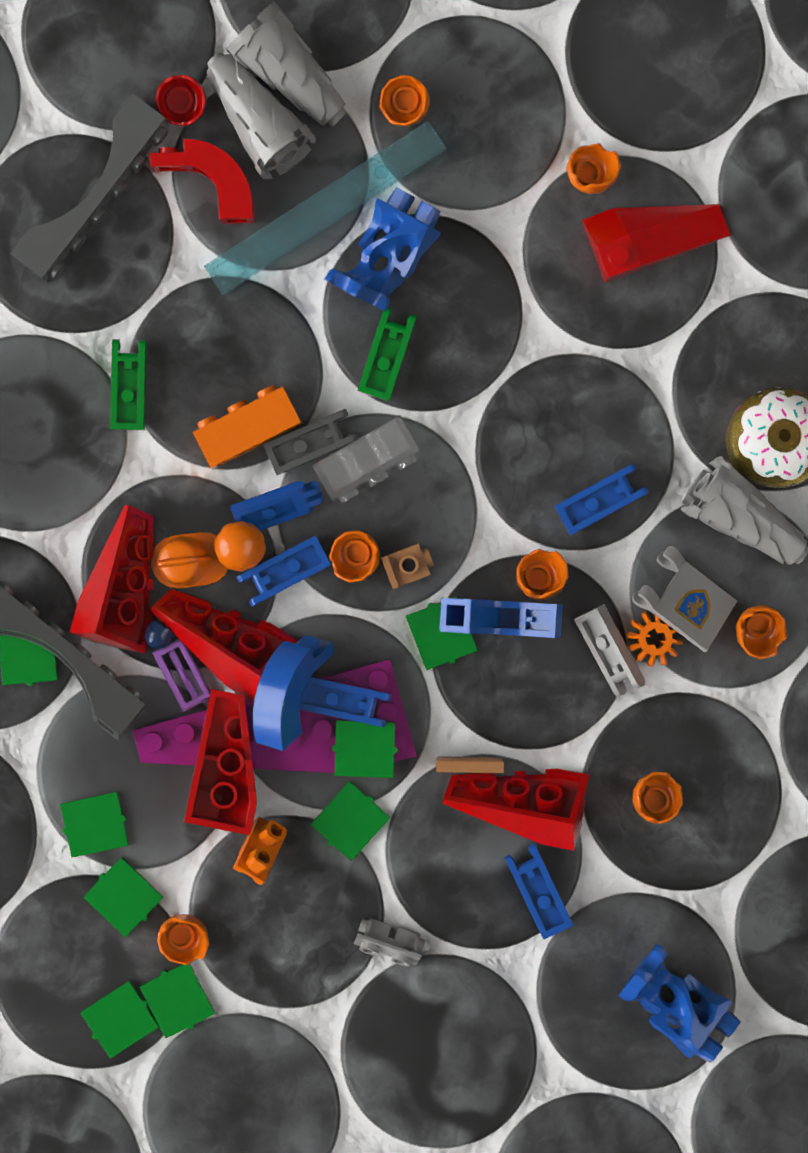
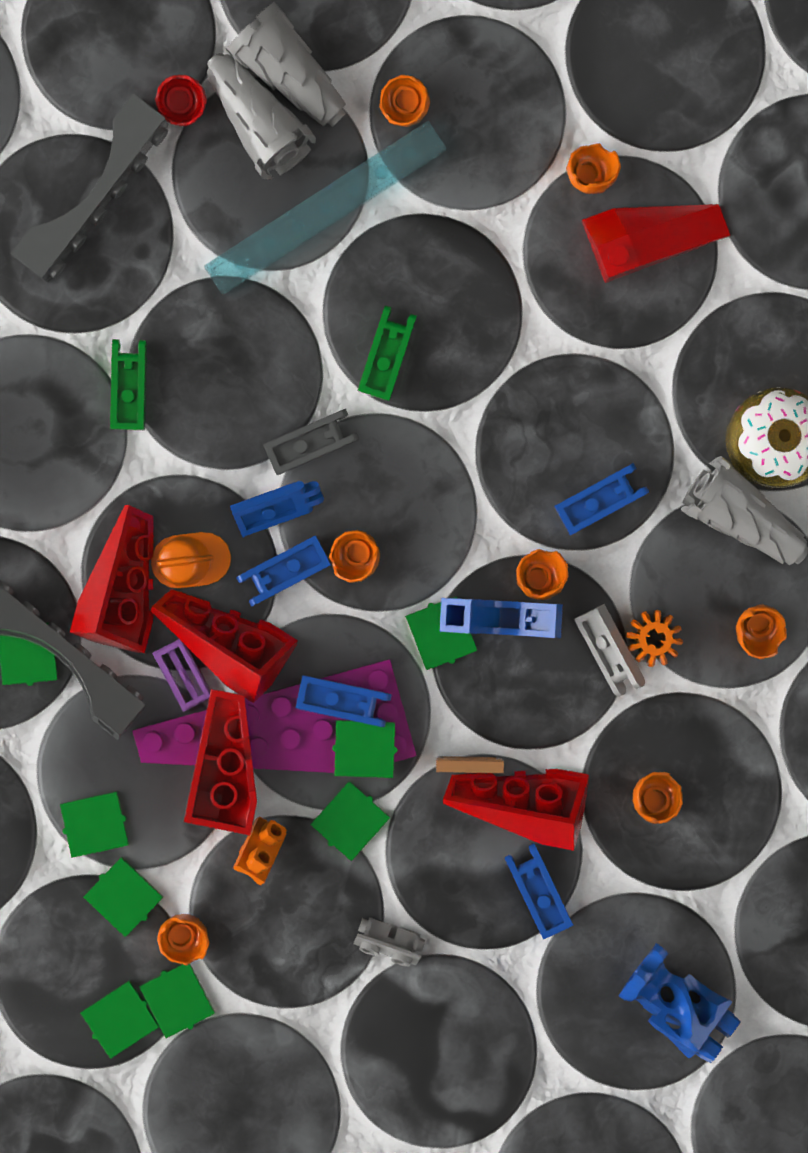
(157, 635): dark blue hinge -> none
(233, 189): red arch -> none
(240, 546): orange hair -> none
(246, 426): orange brick -> none
(281, 687): blue arch -> none
(367, 460): clear brick -> none
(395, 571): medium nougat brick -> none
(403, 246): blue hips -> none
(689, 603): light grey flag -> none

